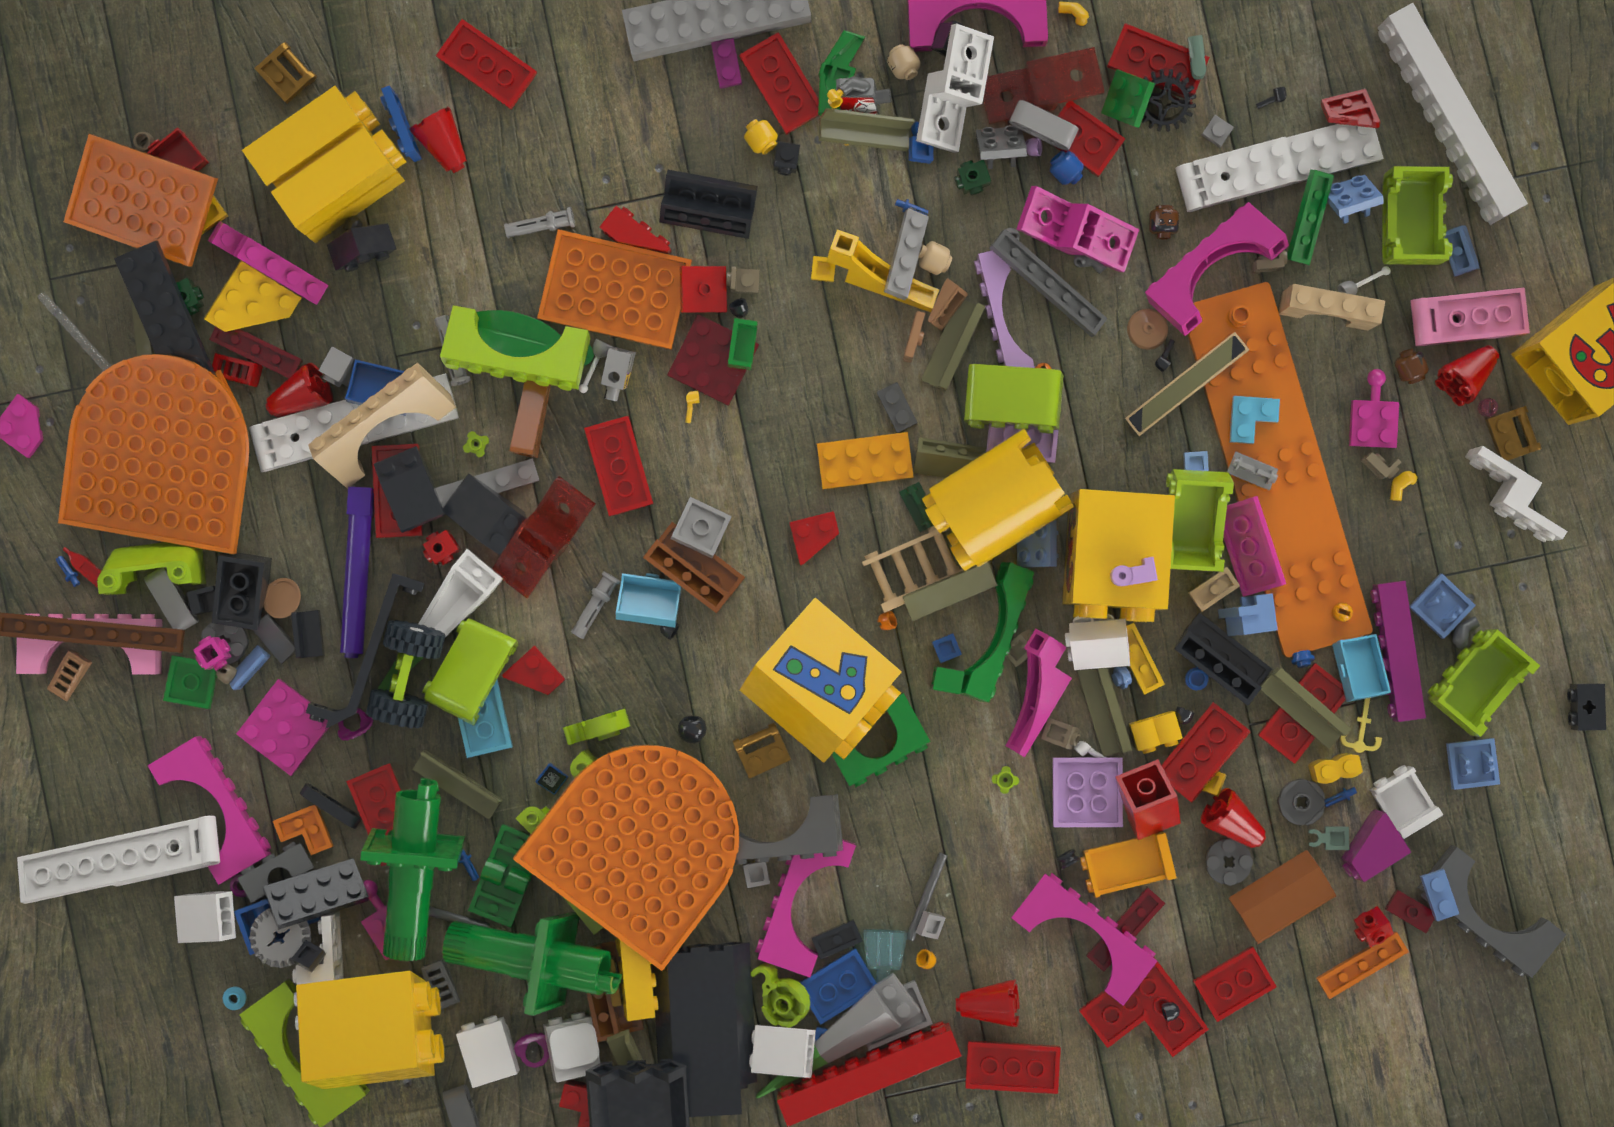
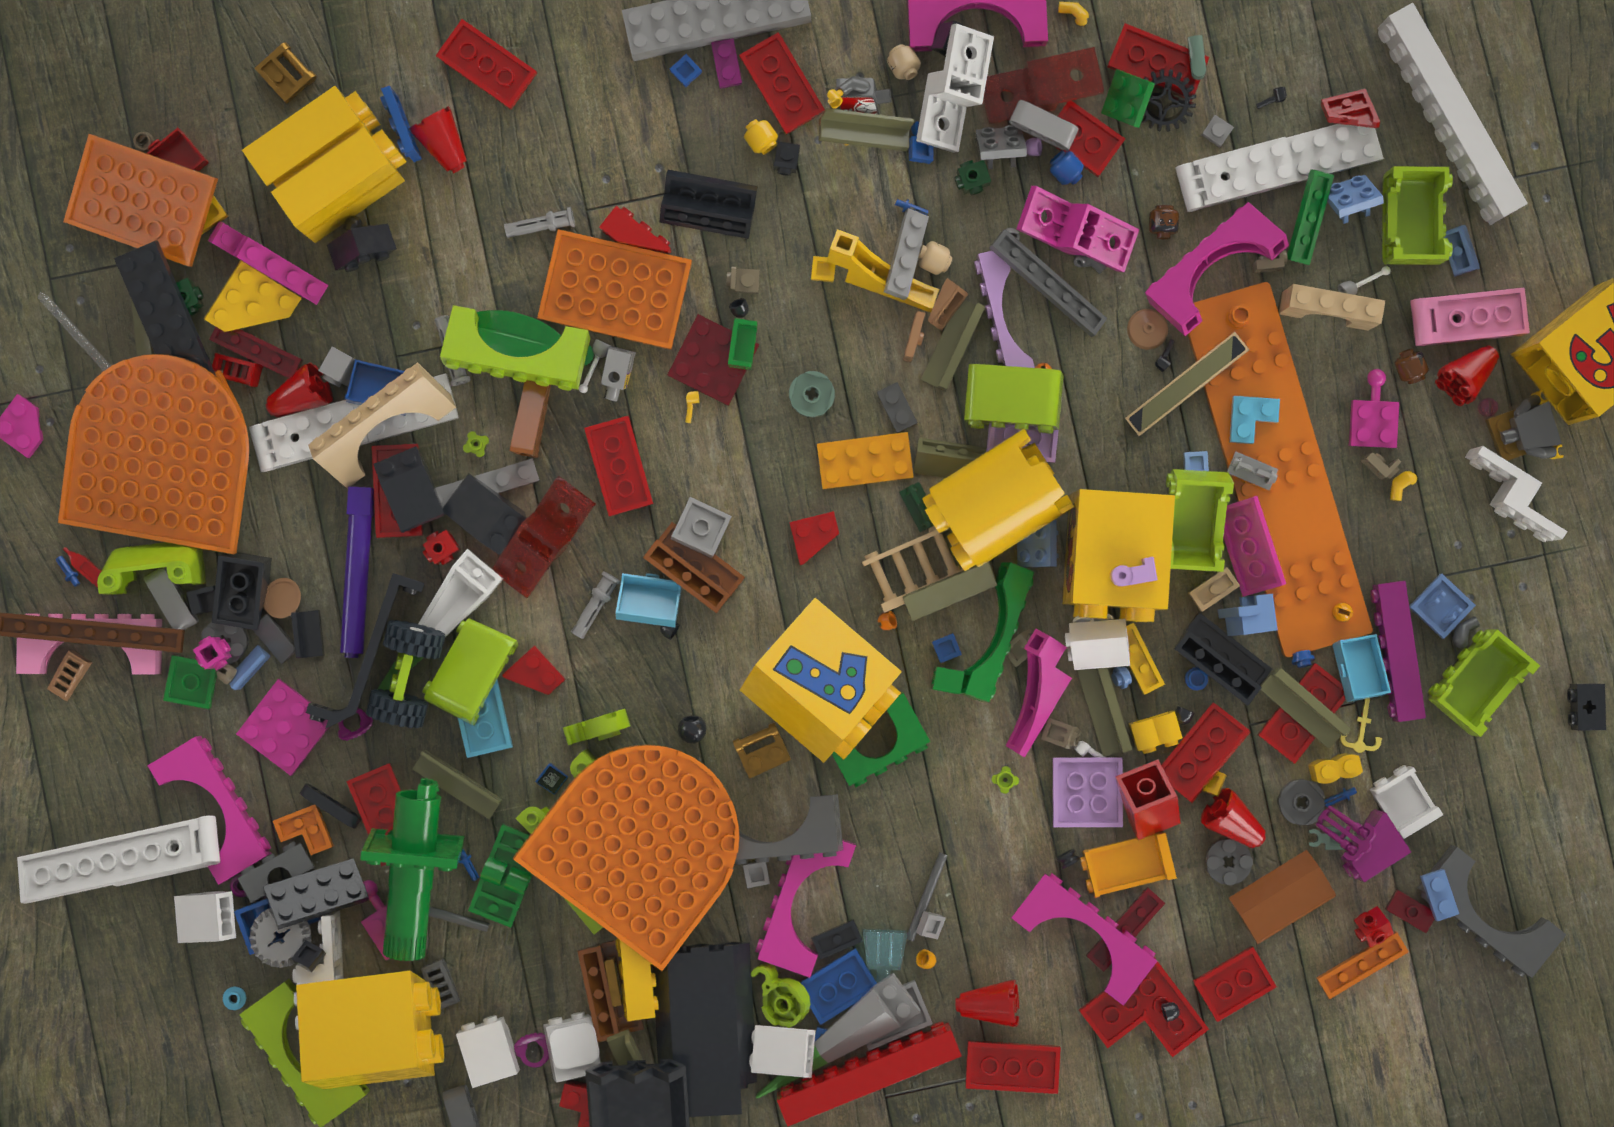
(547, 961): green piece -> none
(685, 70): none -> blue plate
(703, 289): red plate -> none
(804, 383): none -> sand green plate
(837, 65): green plate -> none
(1364, 845): none -> magenta piece
(1473, 763): medium blue plate -> none
(1534, 428): none -> dark grey torso

